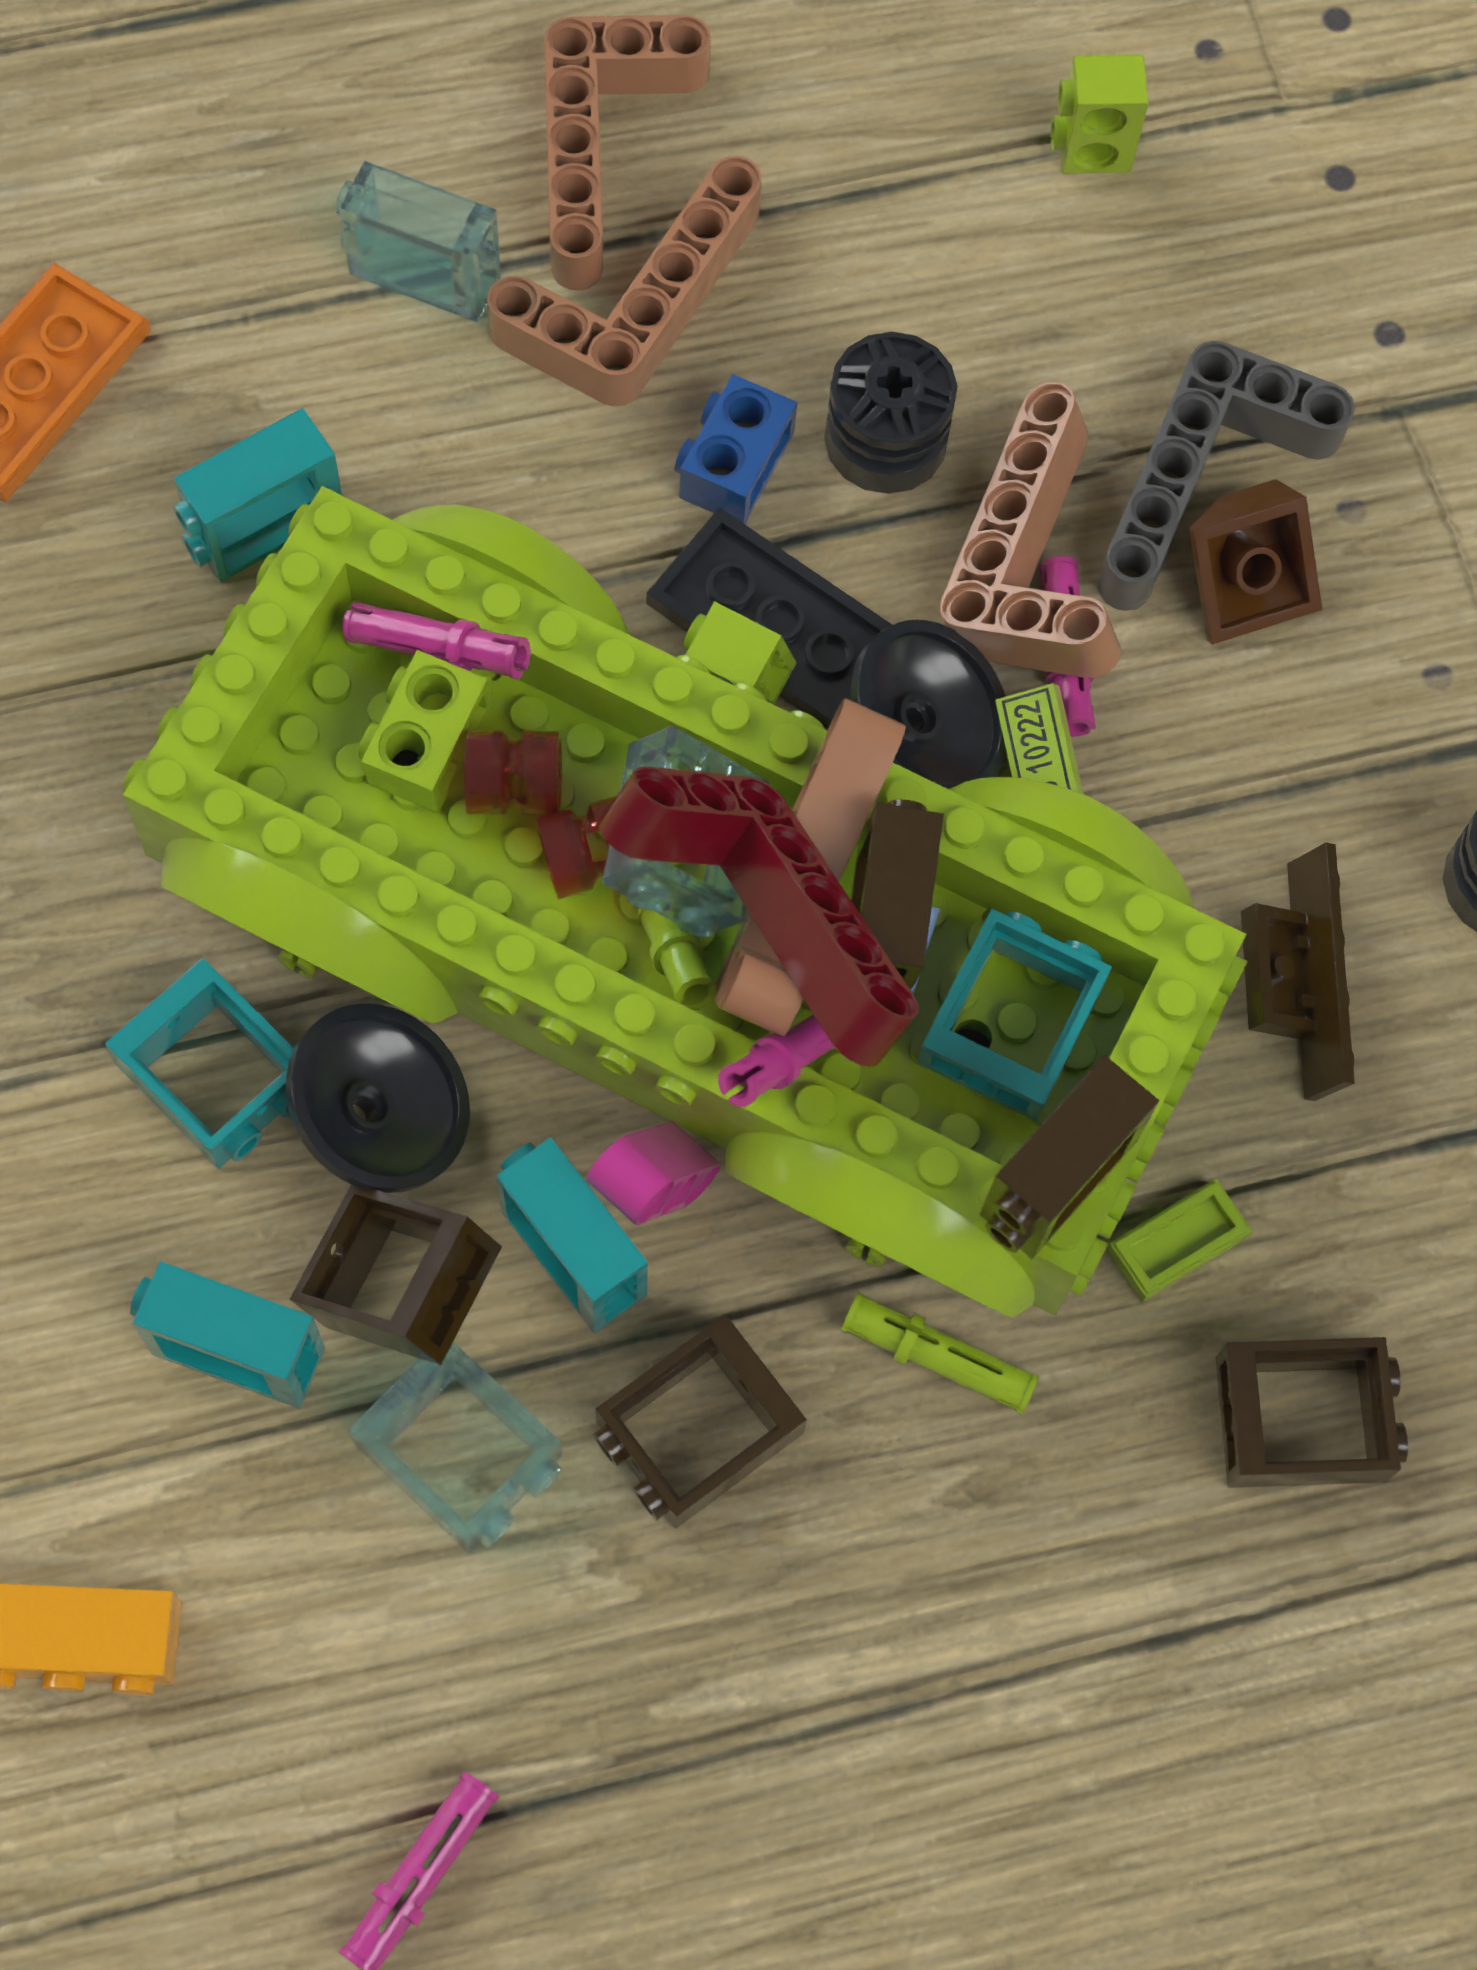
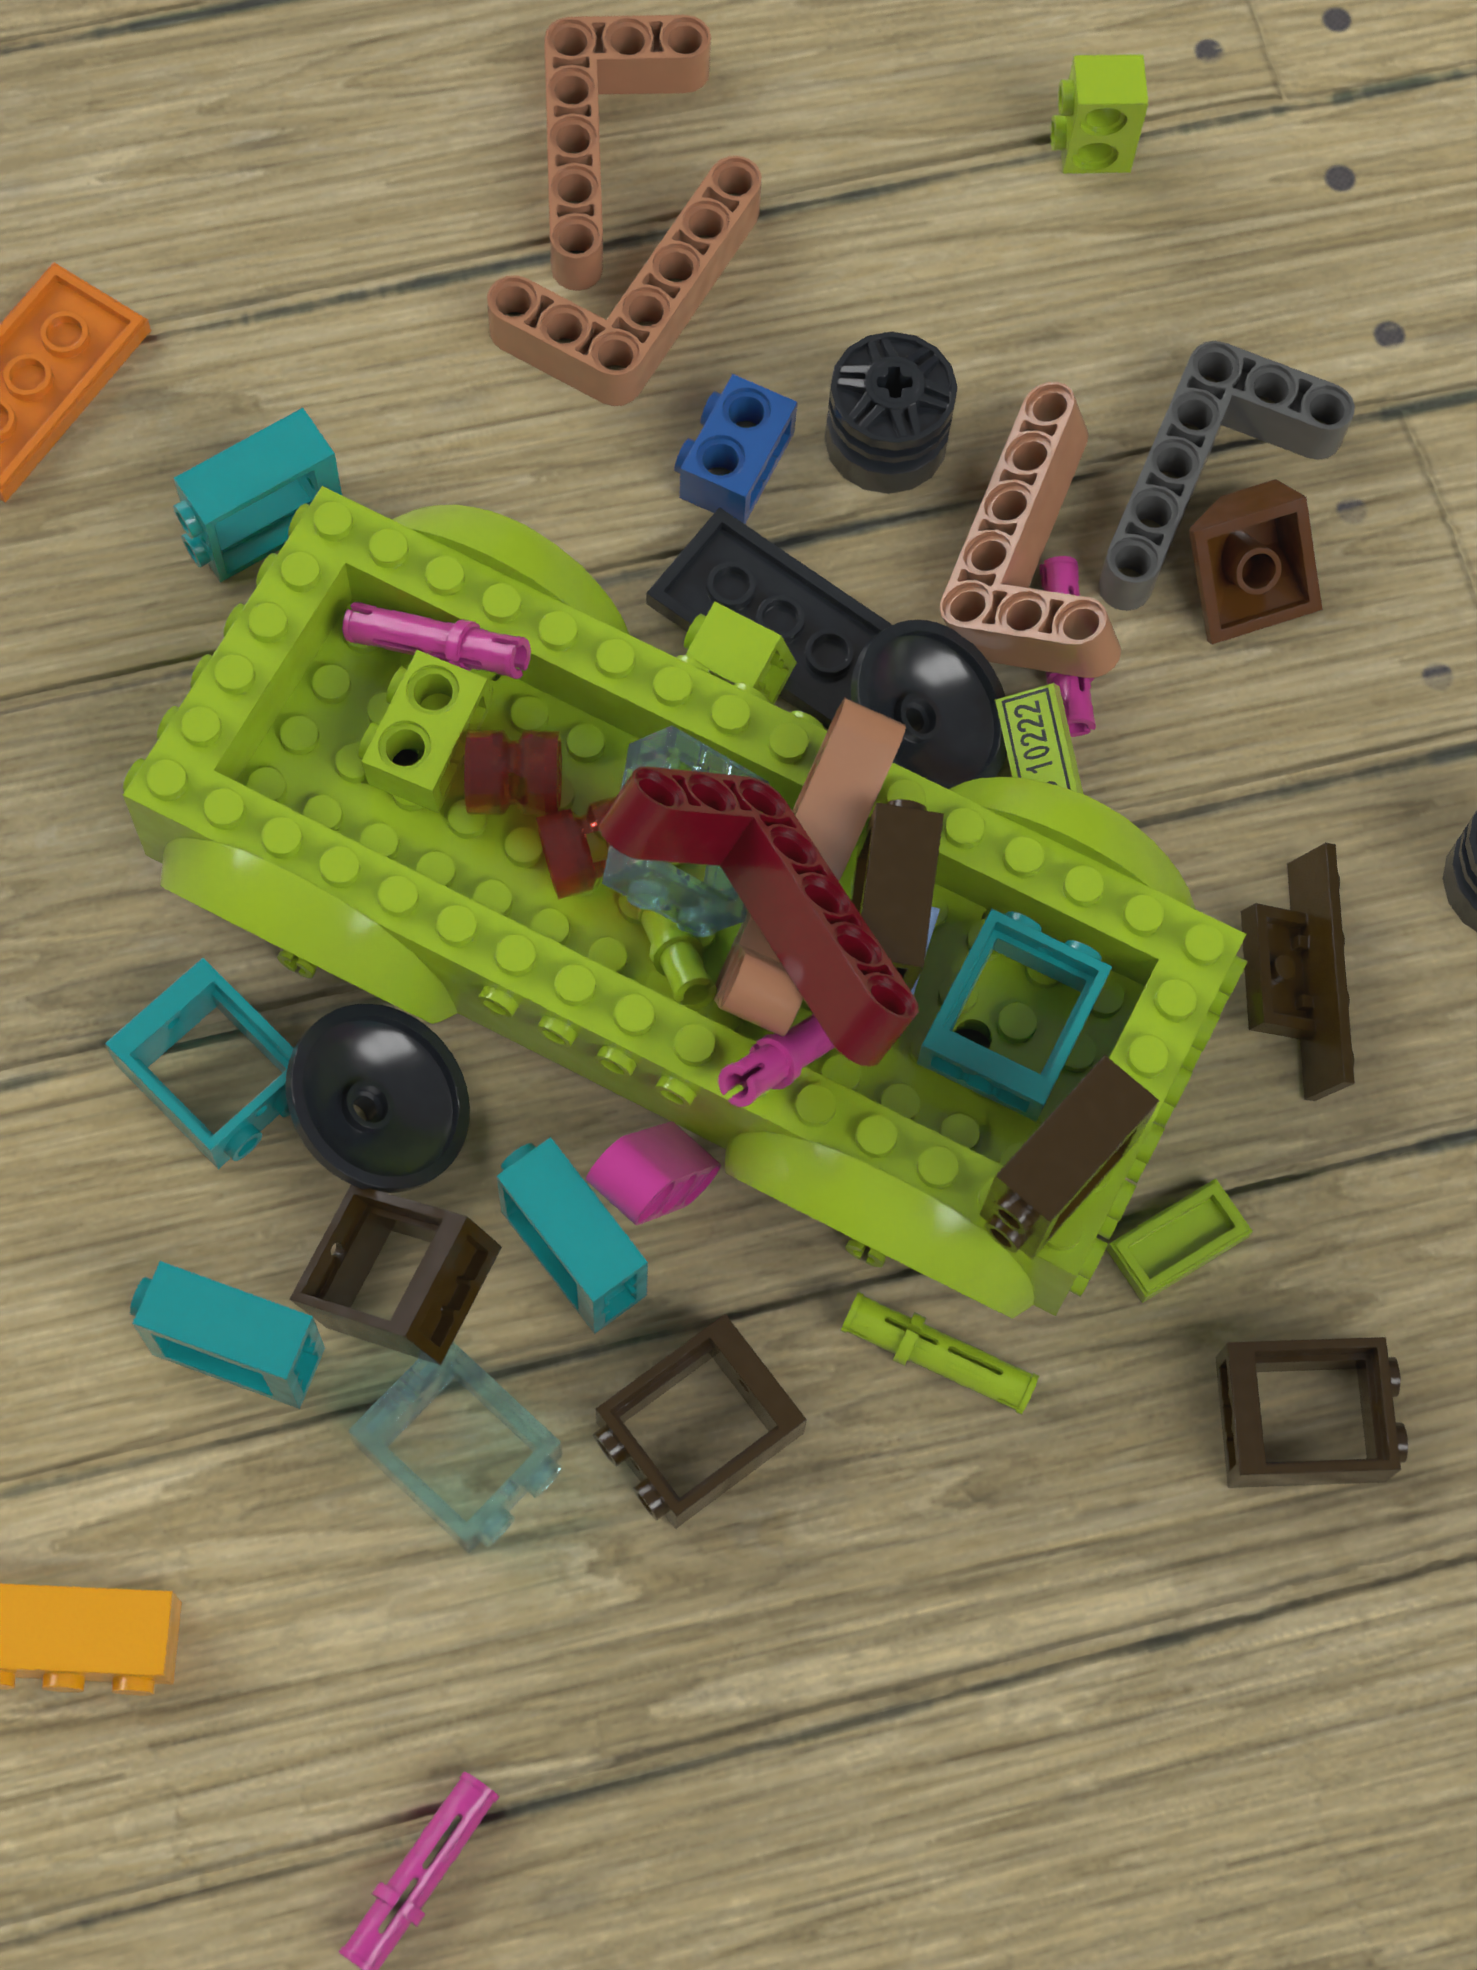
(419, 240): clear light blue window -> none

